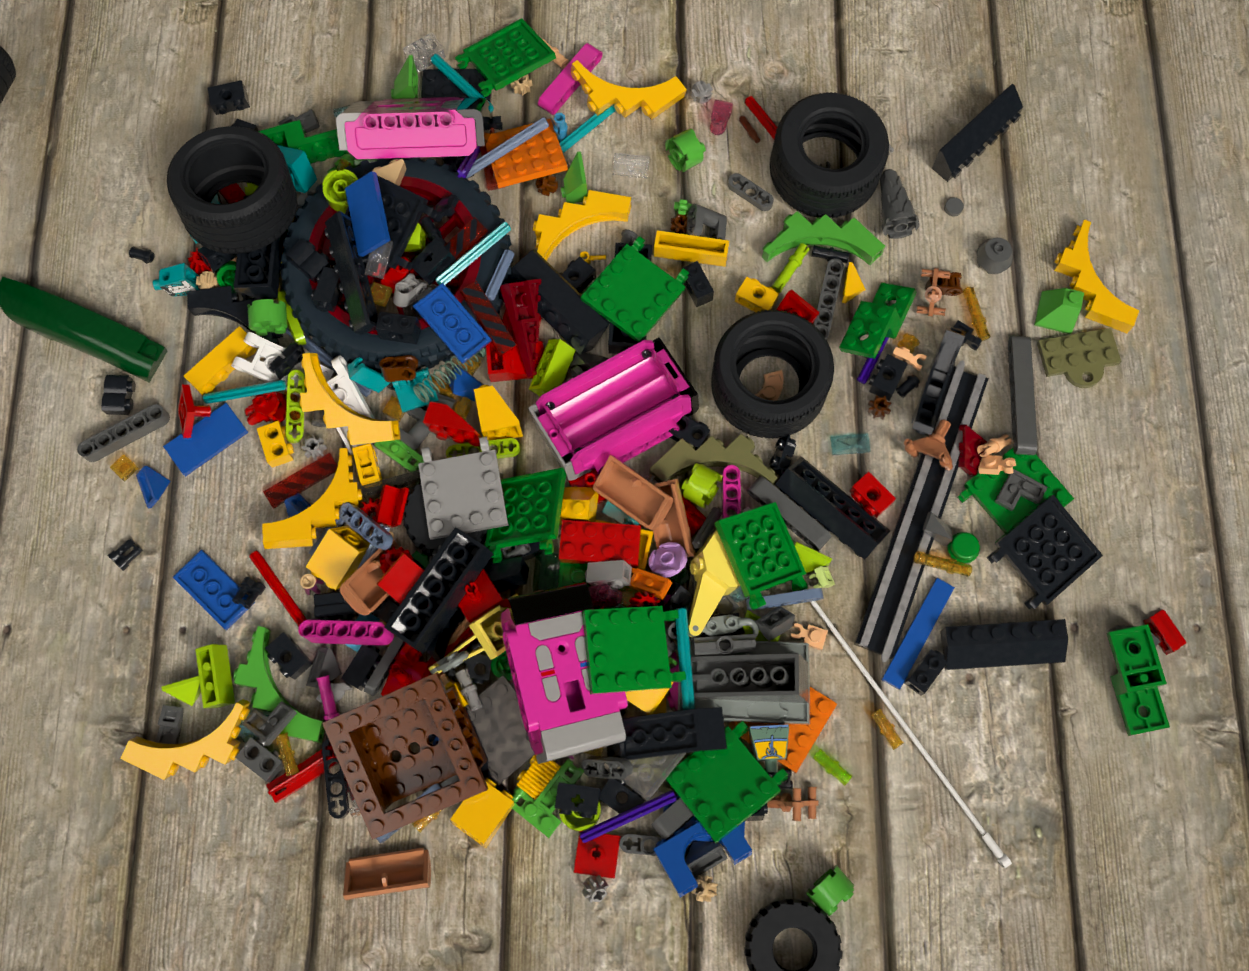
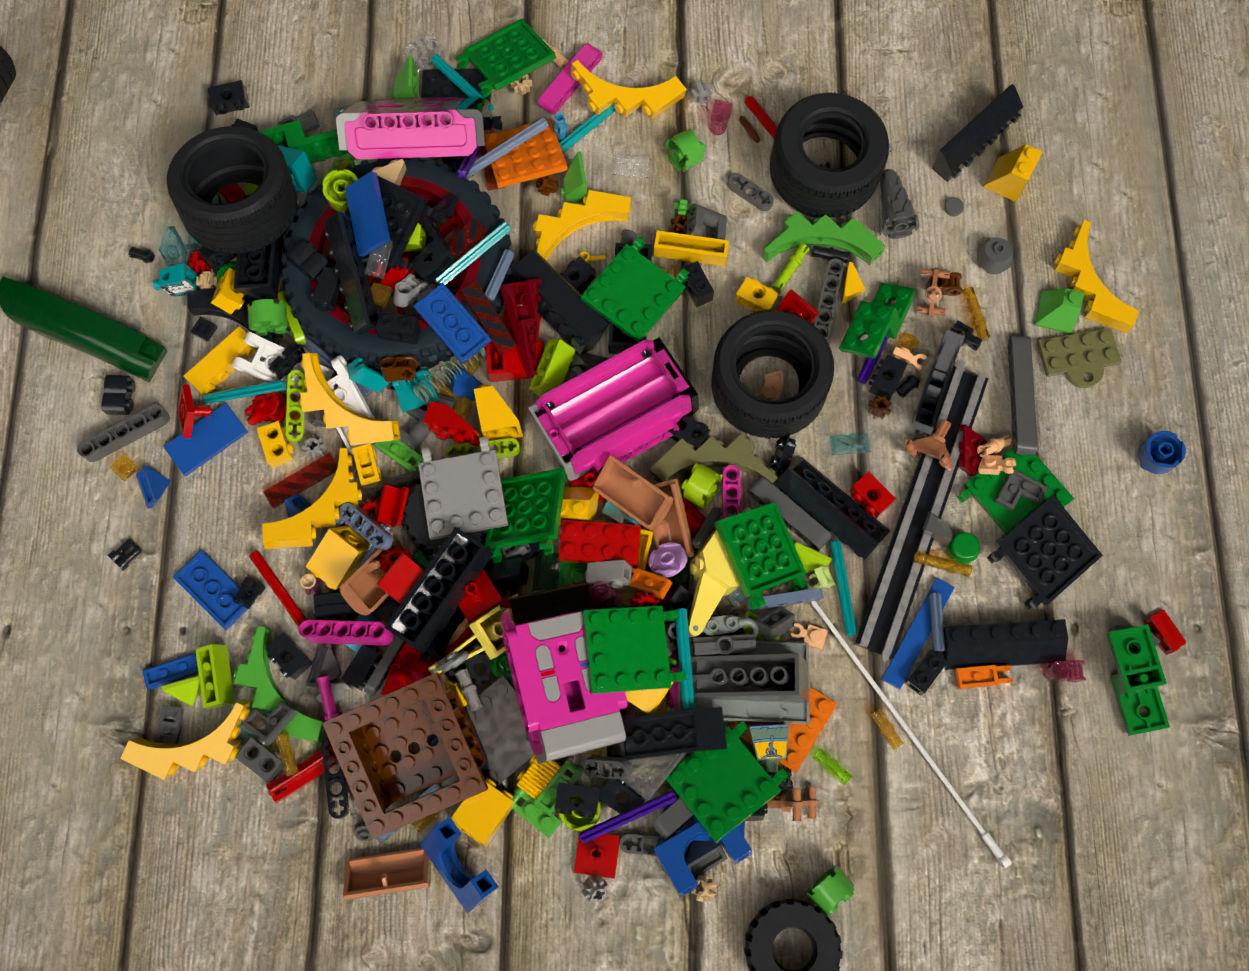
(170, 671): none -> blue tile
(173, 248): none -> clear light blue tile
(204, 329): none -> black plate
(225, 295): none -> yellow brick
(361, 832): none -> dark grey plate
(393, 409): clear yellow plate -> none
(440, 849): none -> blue arch
(843, 588): none -> teal axle
(937, 622): none -> sand blue axle
(981, 676): none -> orange hinge
(1013, 172): none -> yellow slope
(1068, 671): none -> clear pink piece
(1161, 452): none -> blue brick

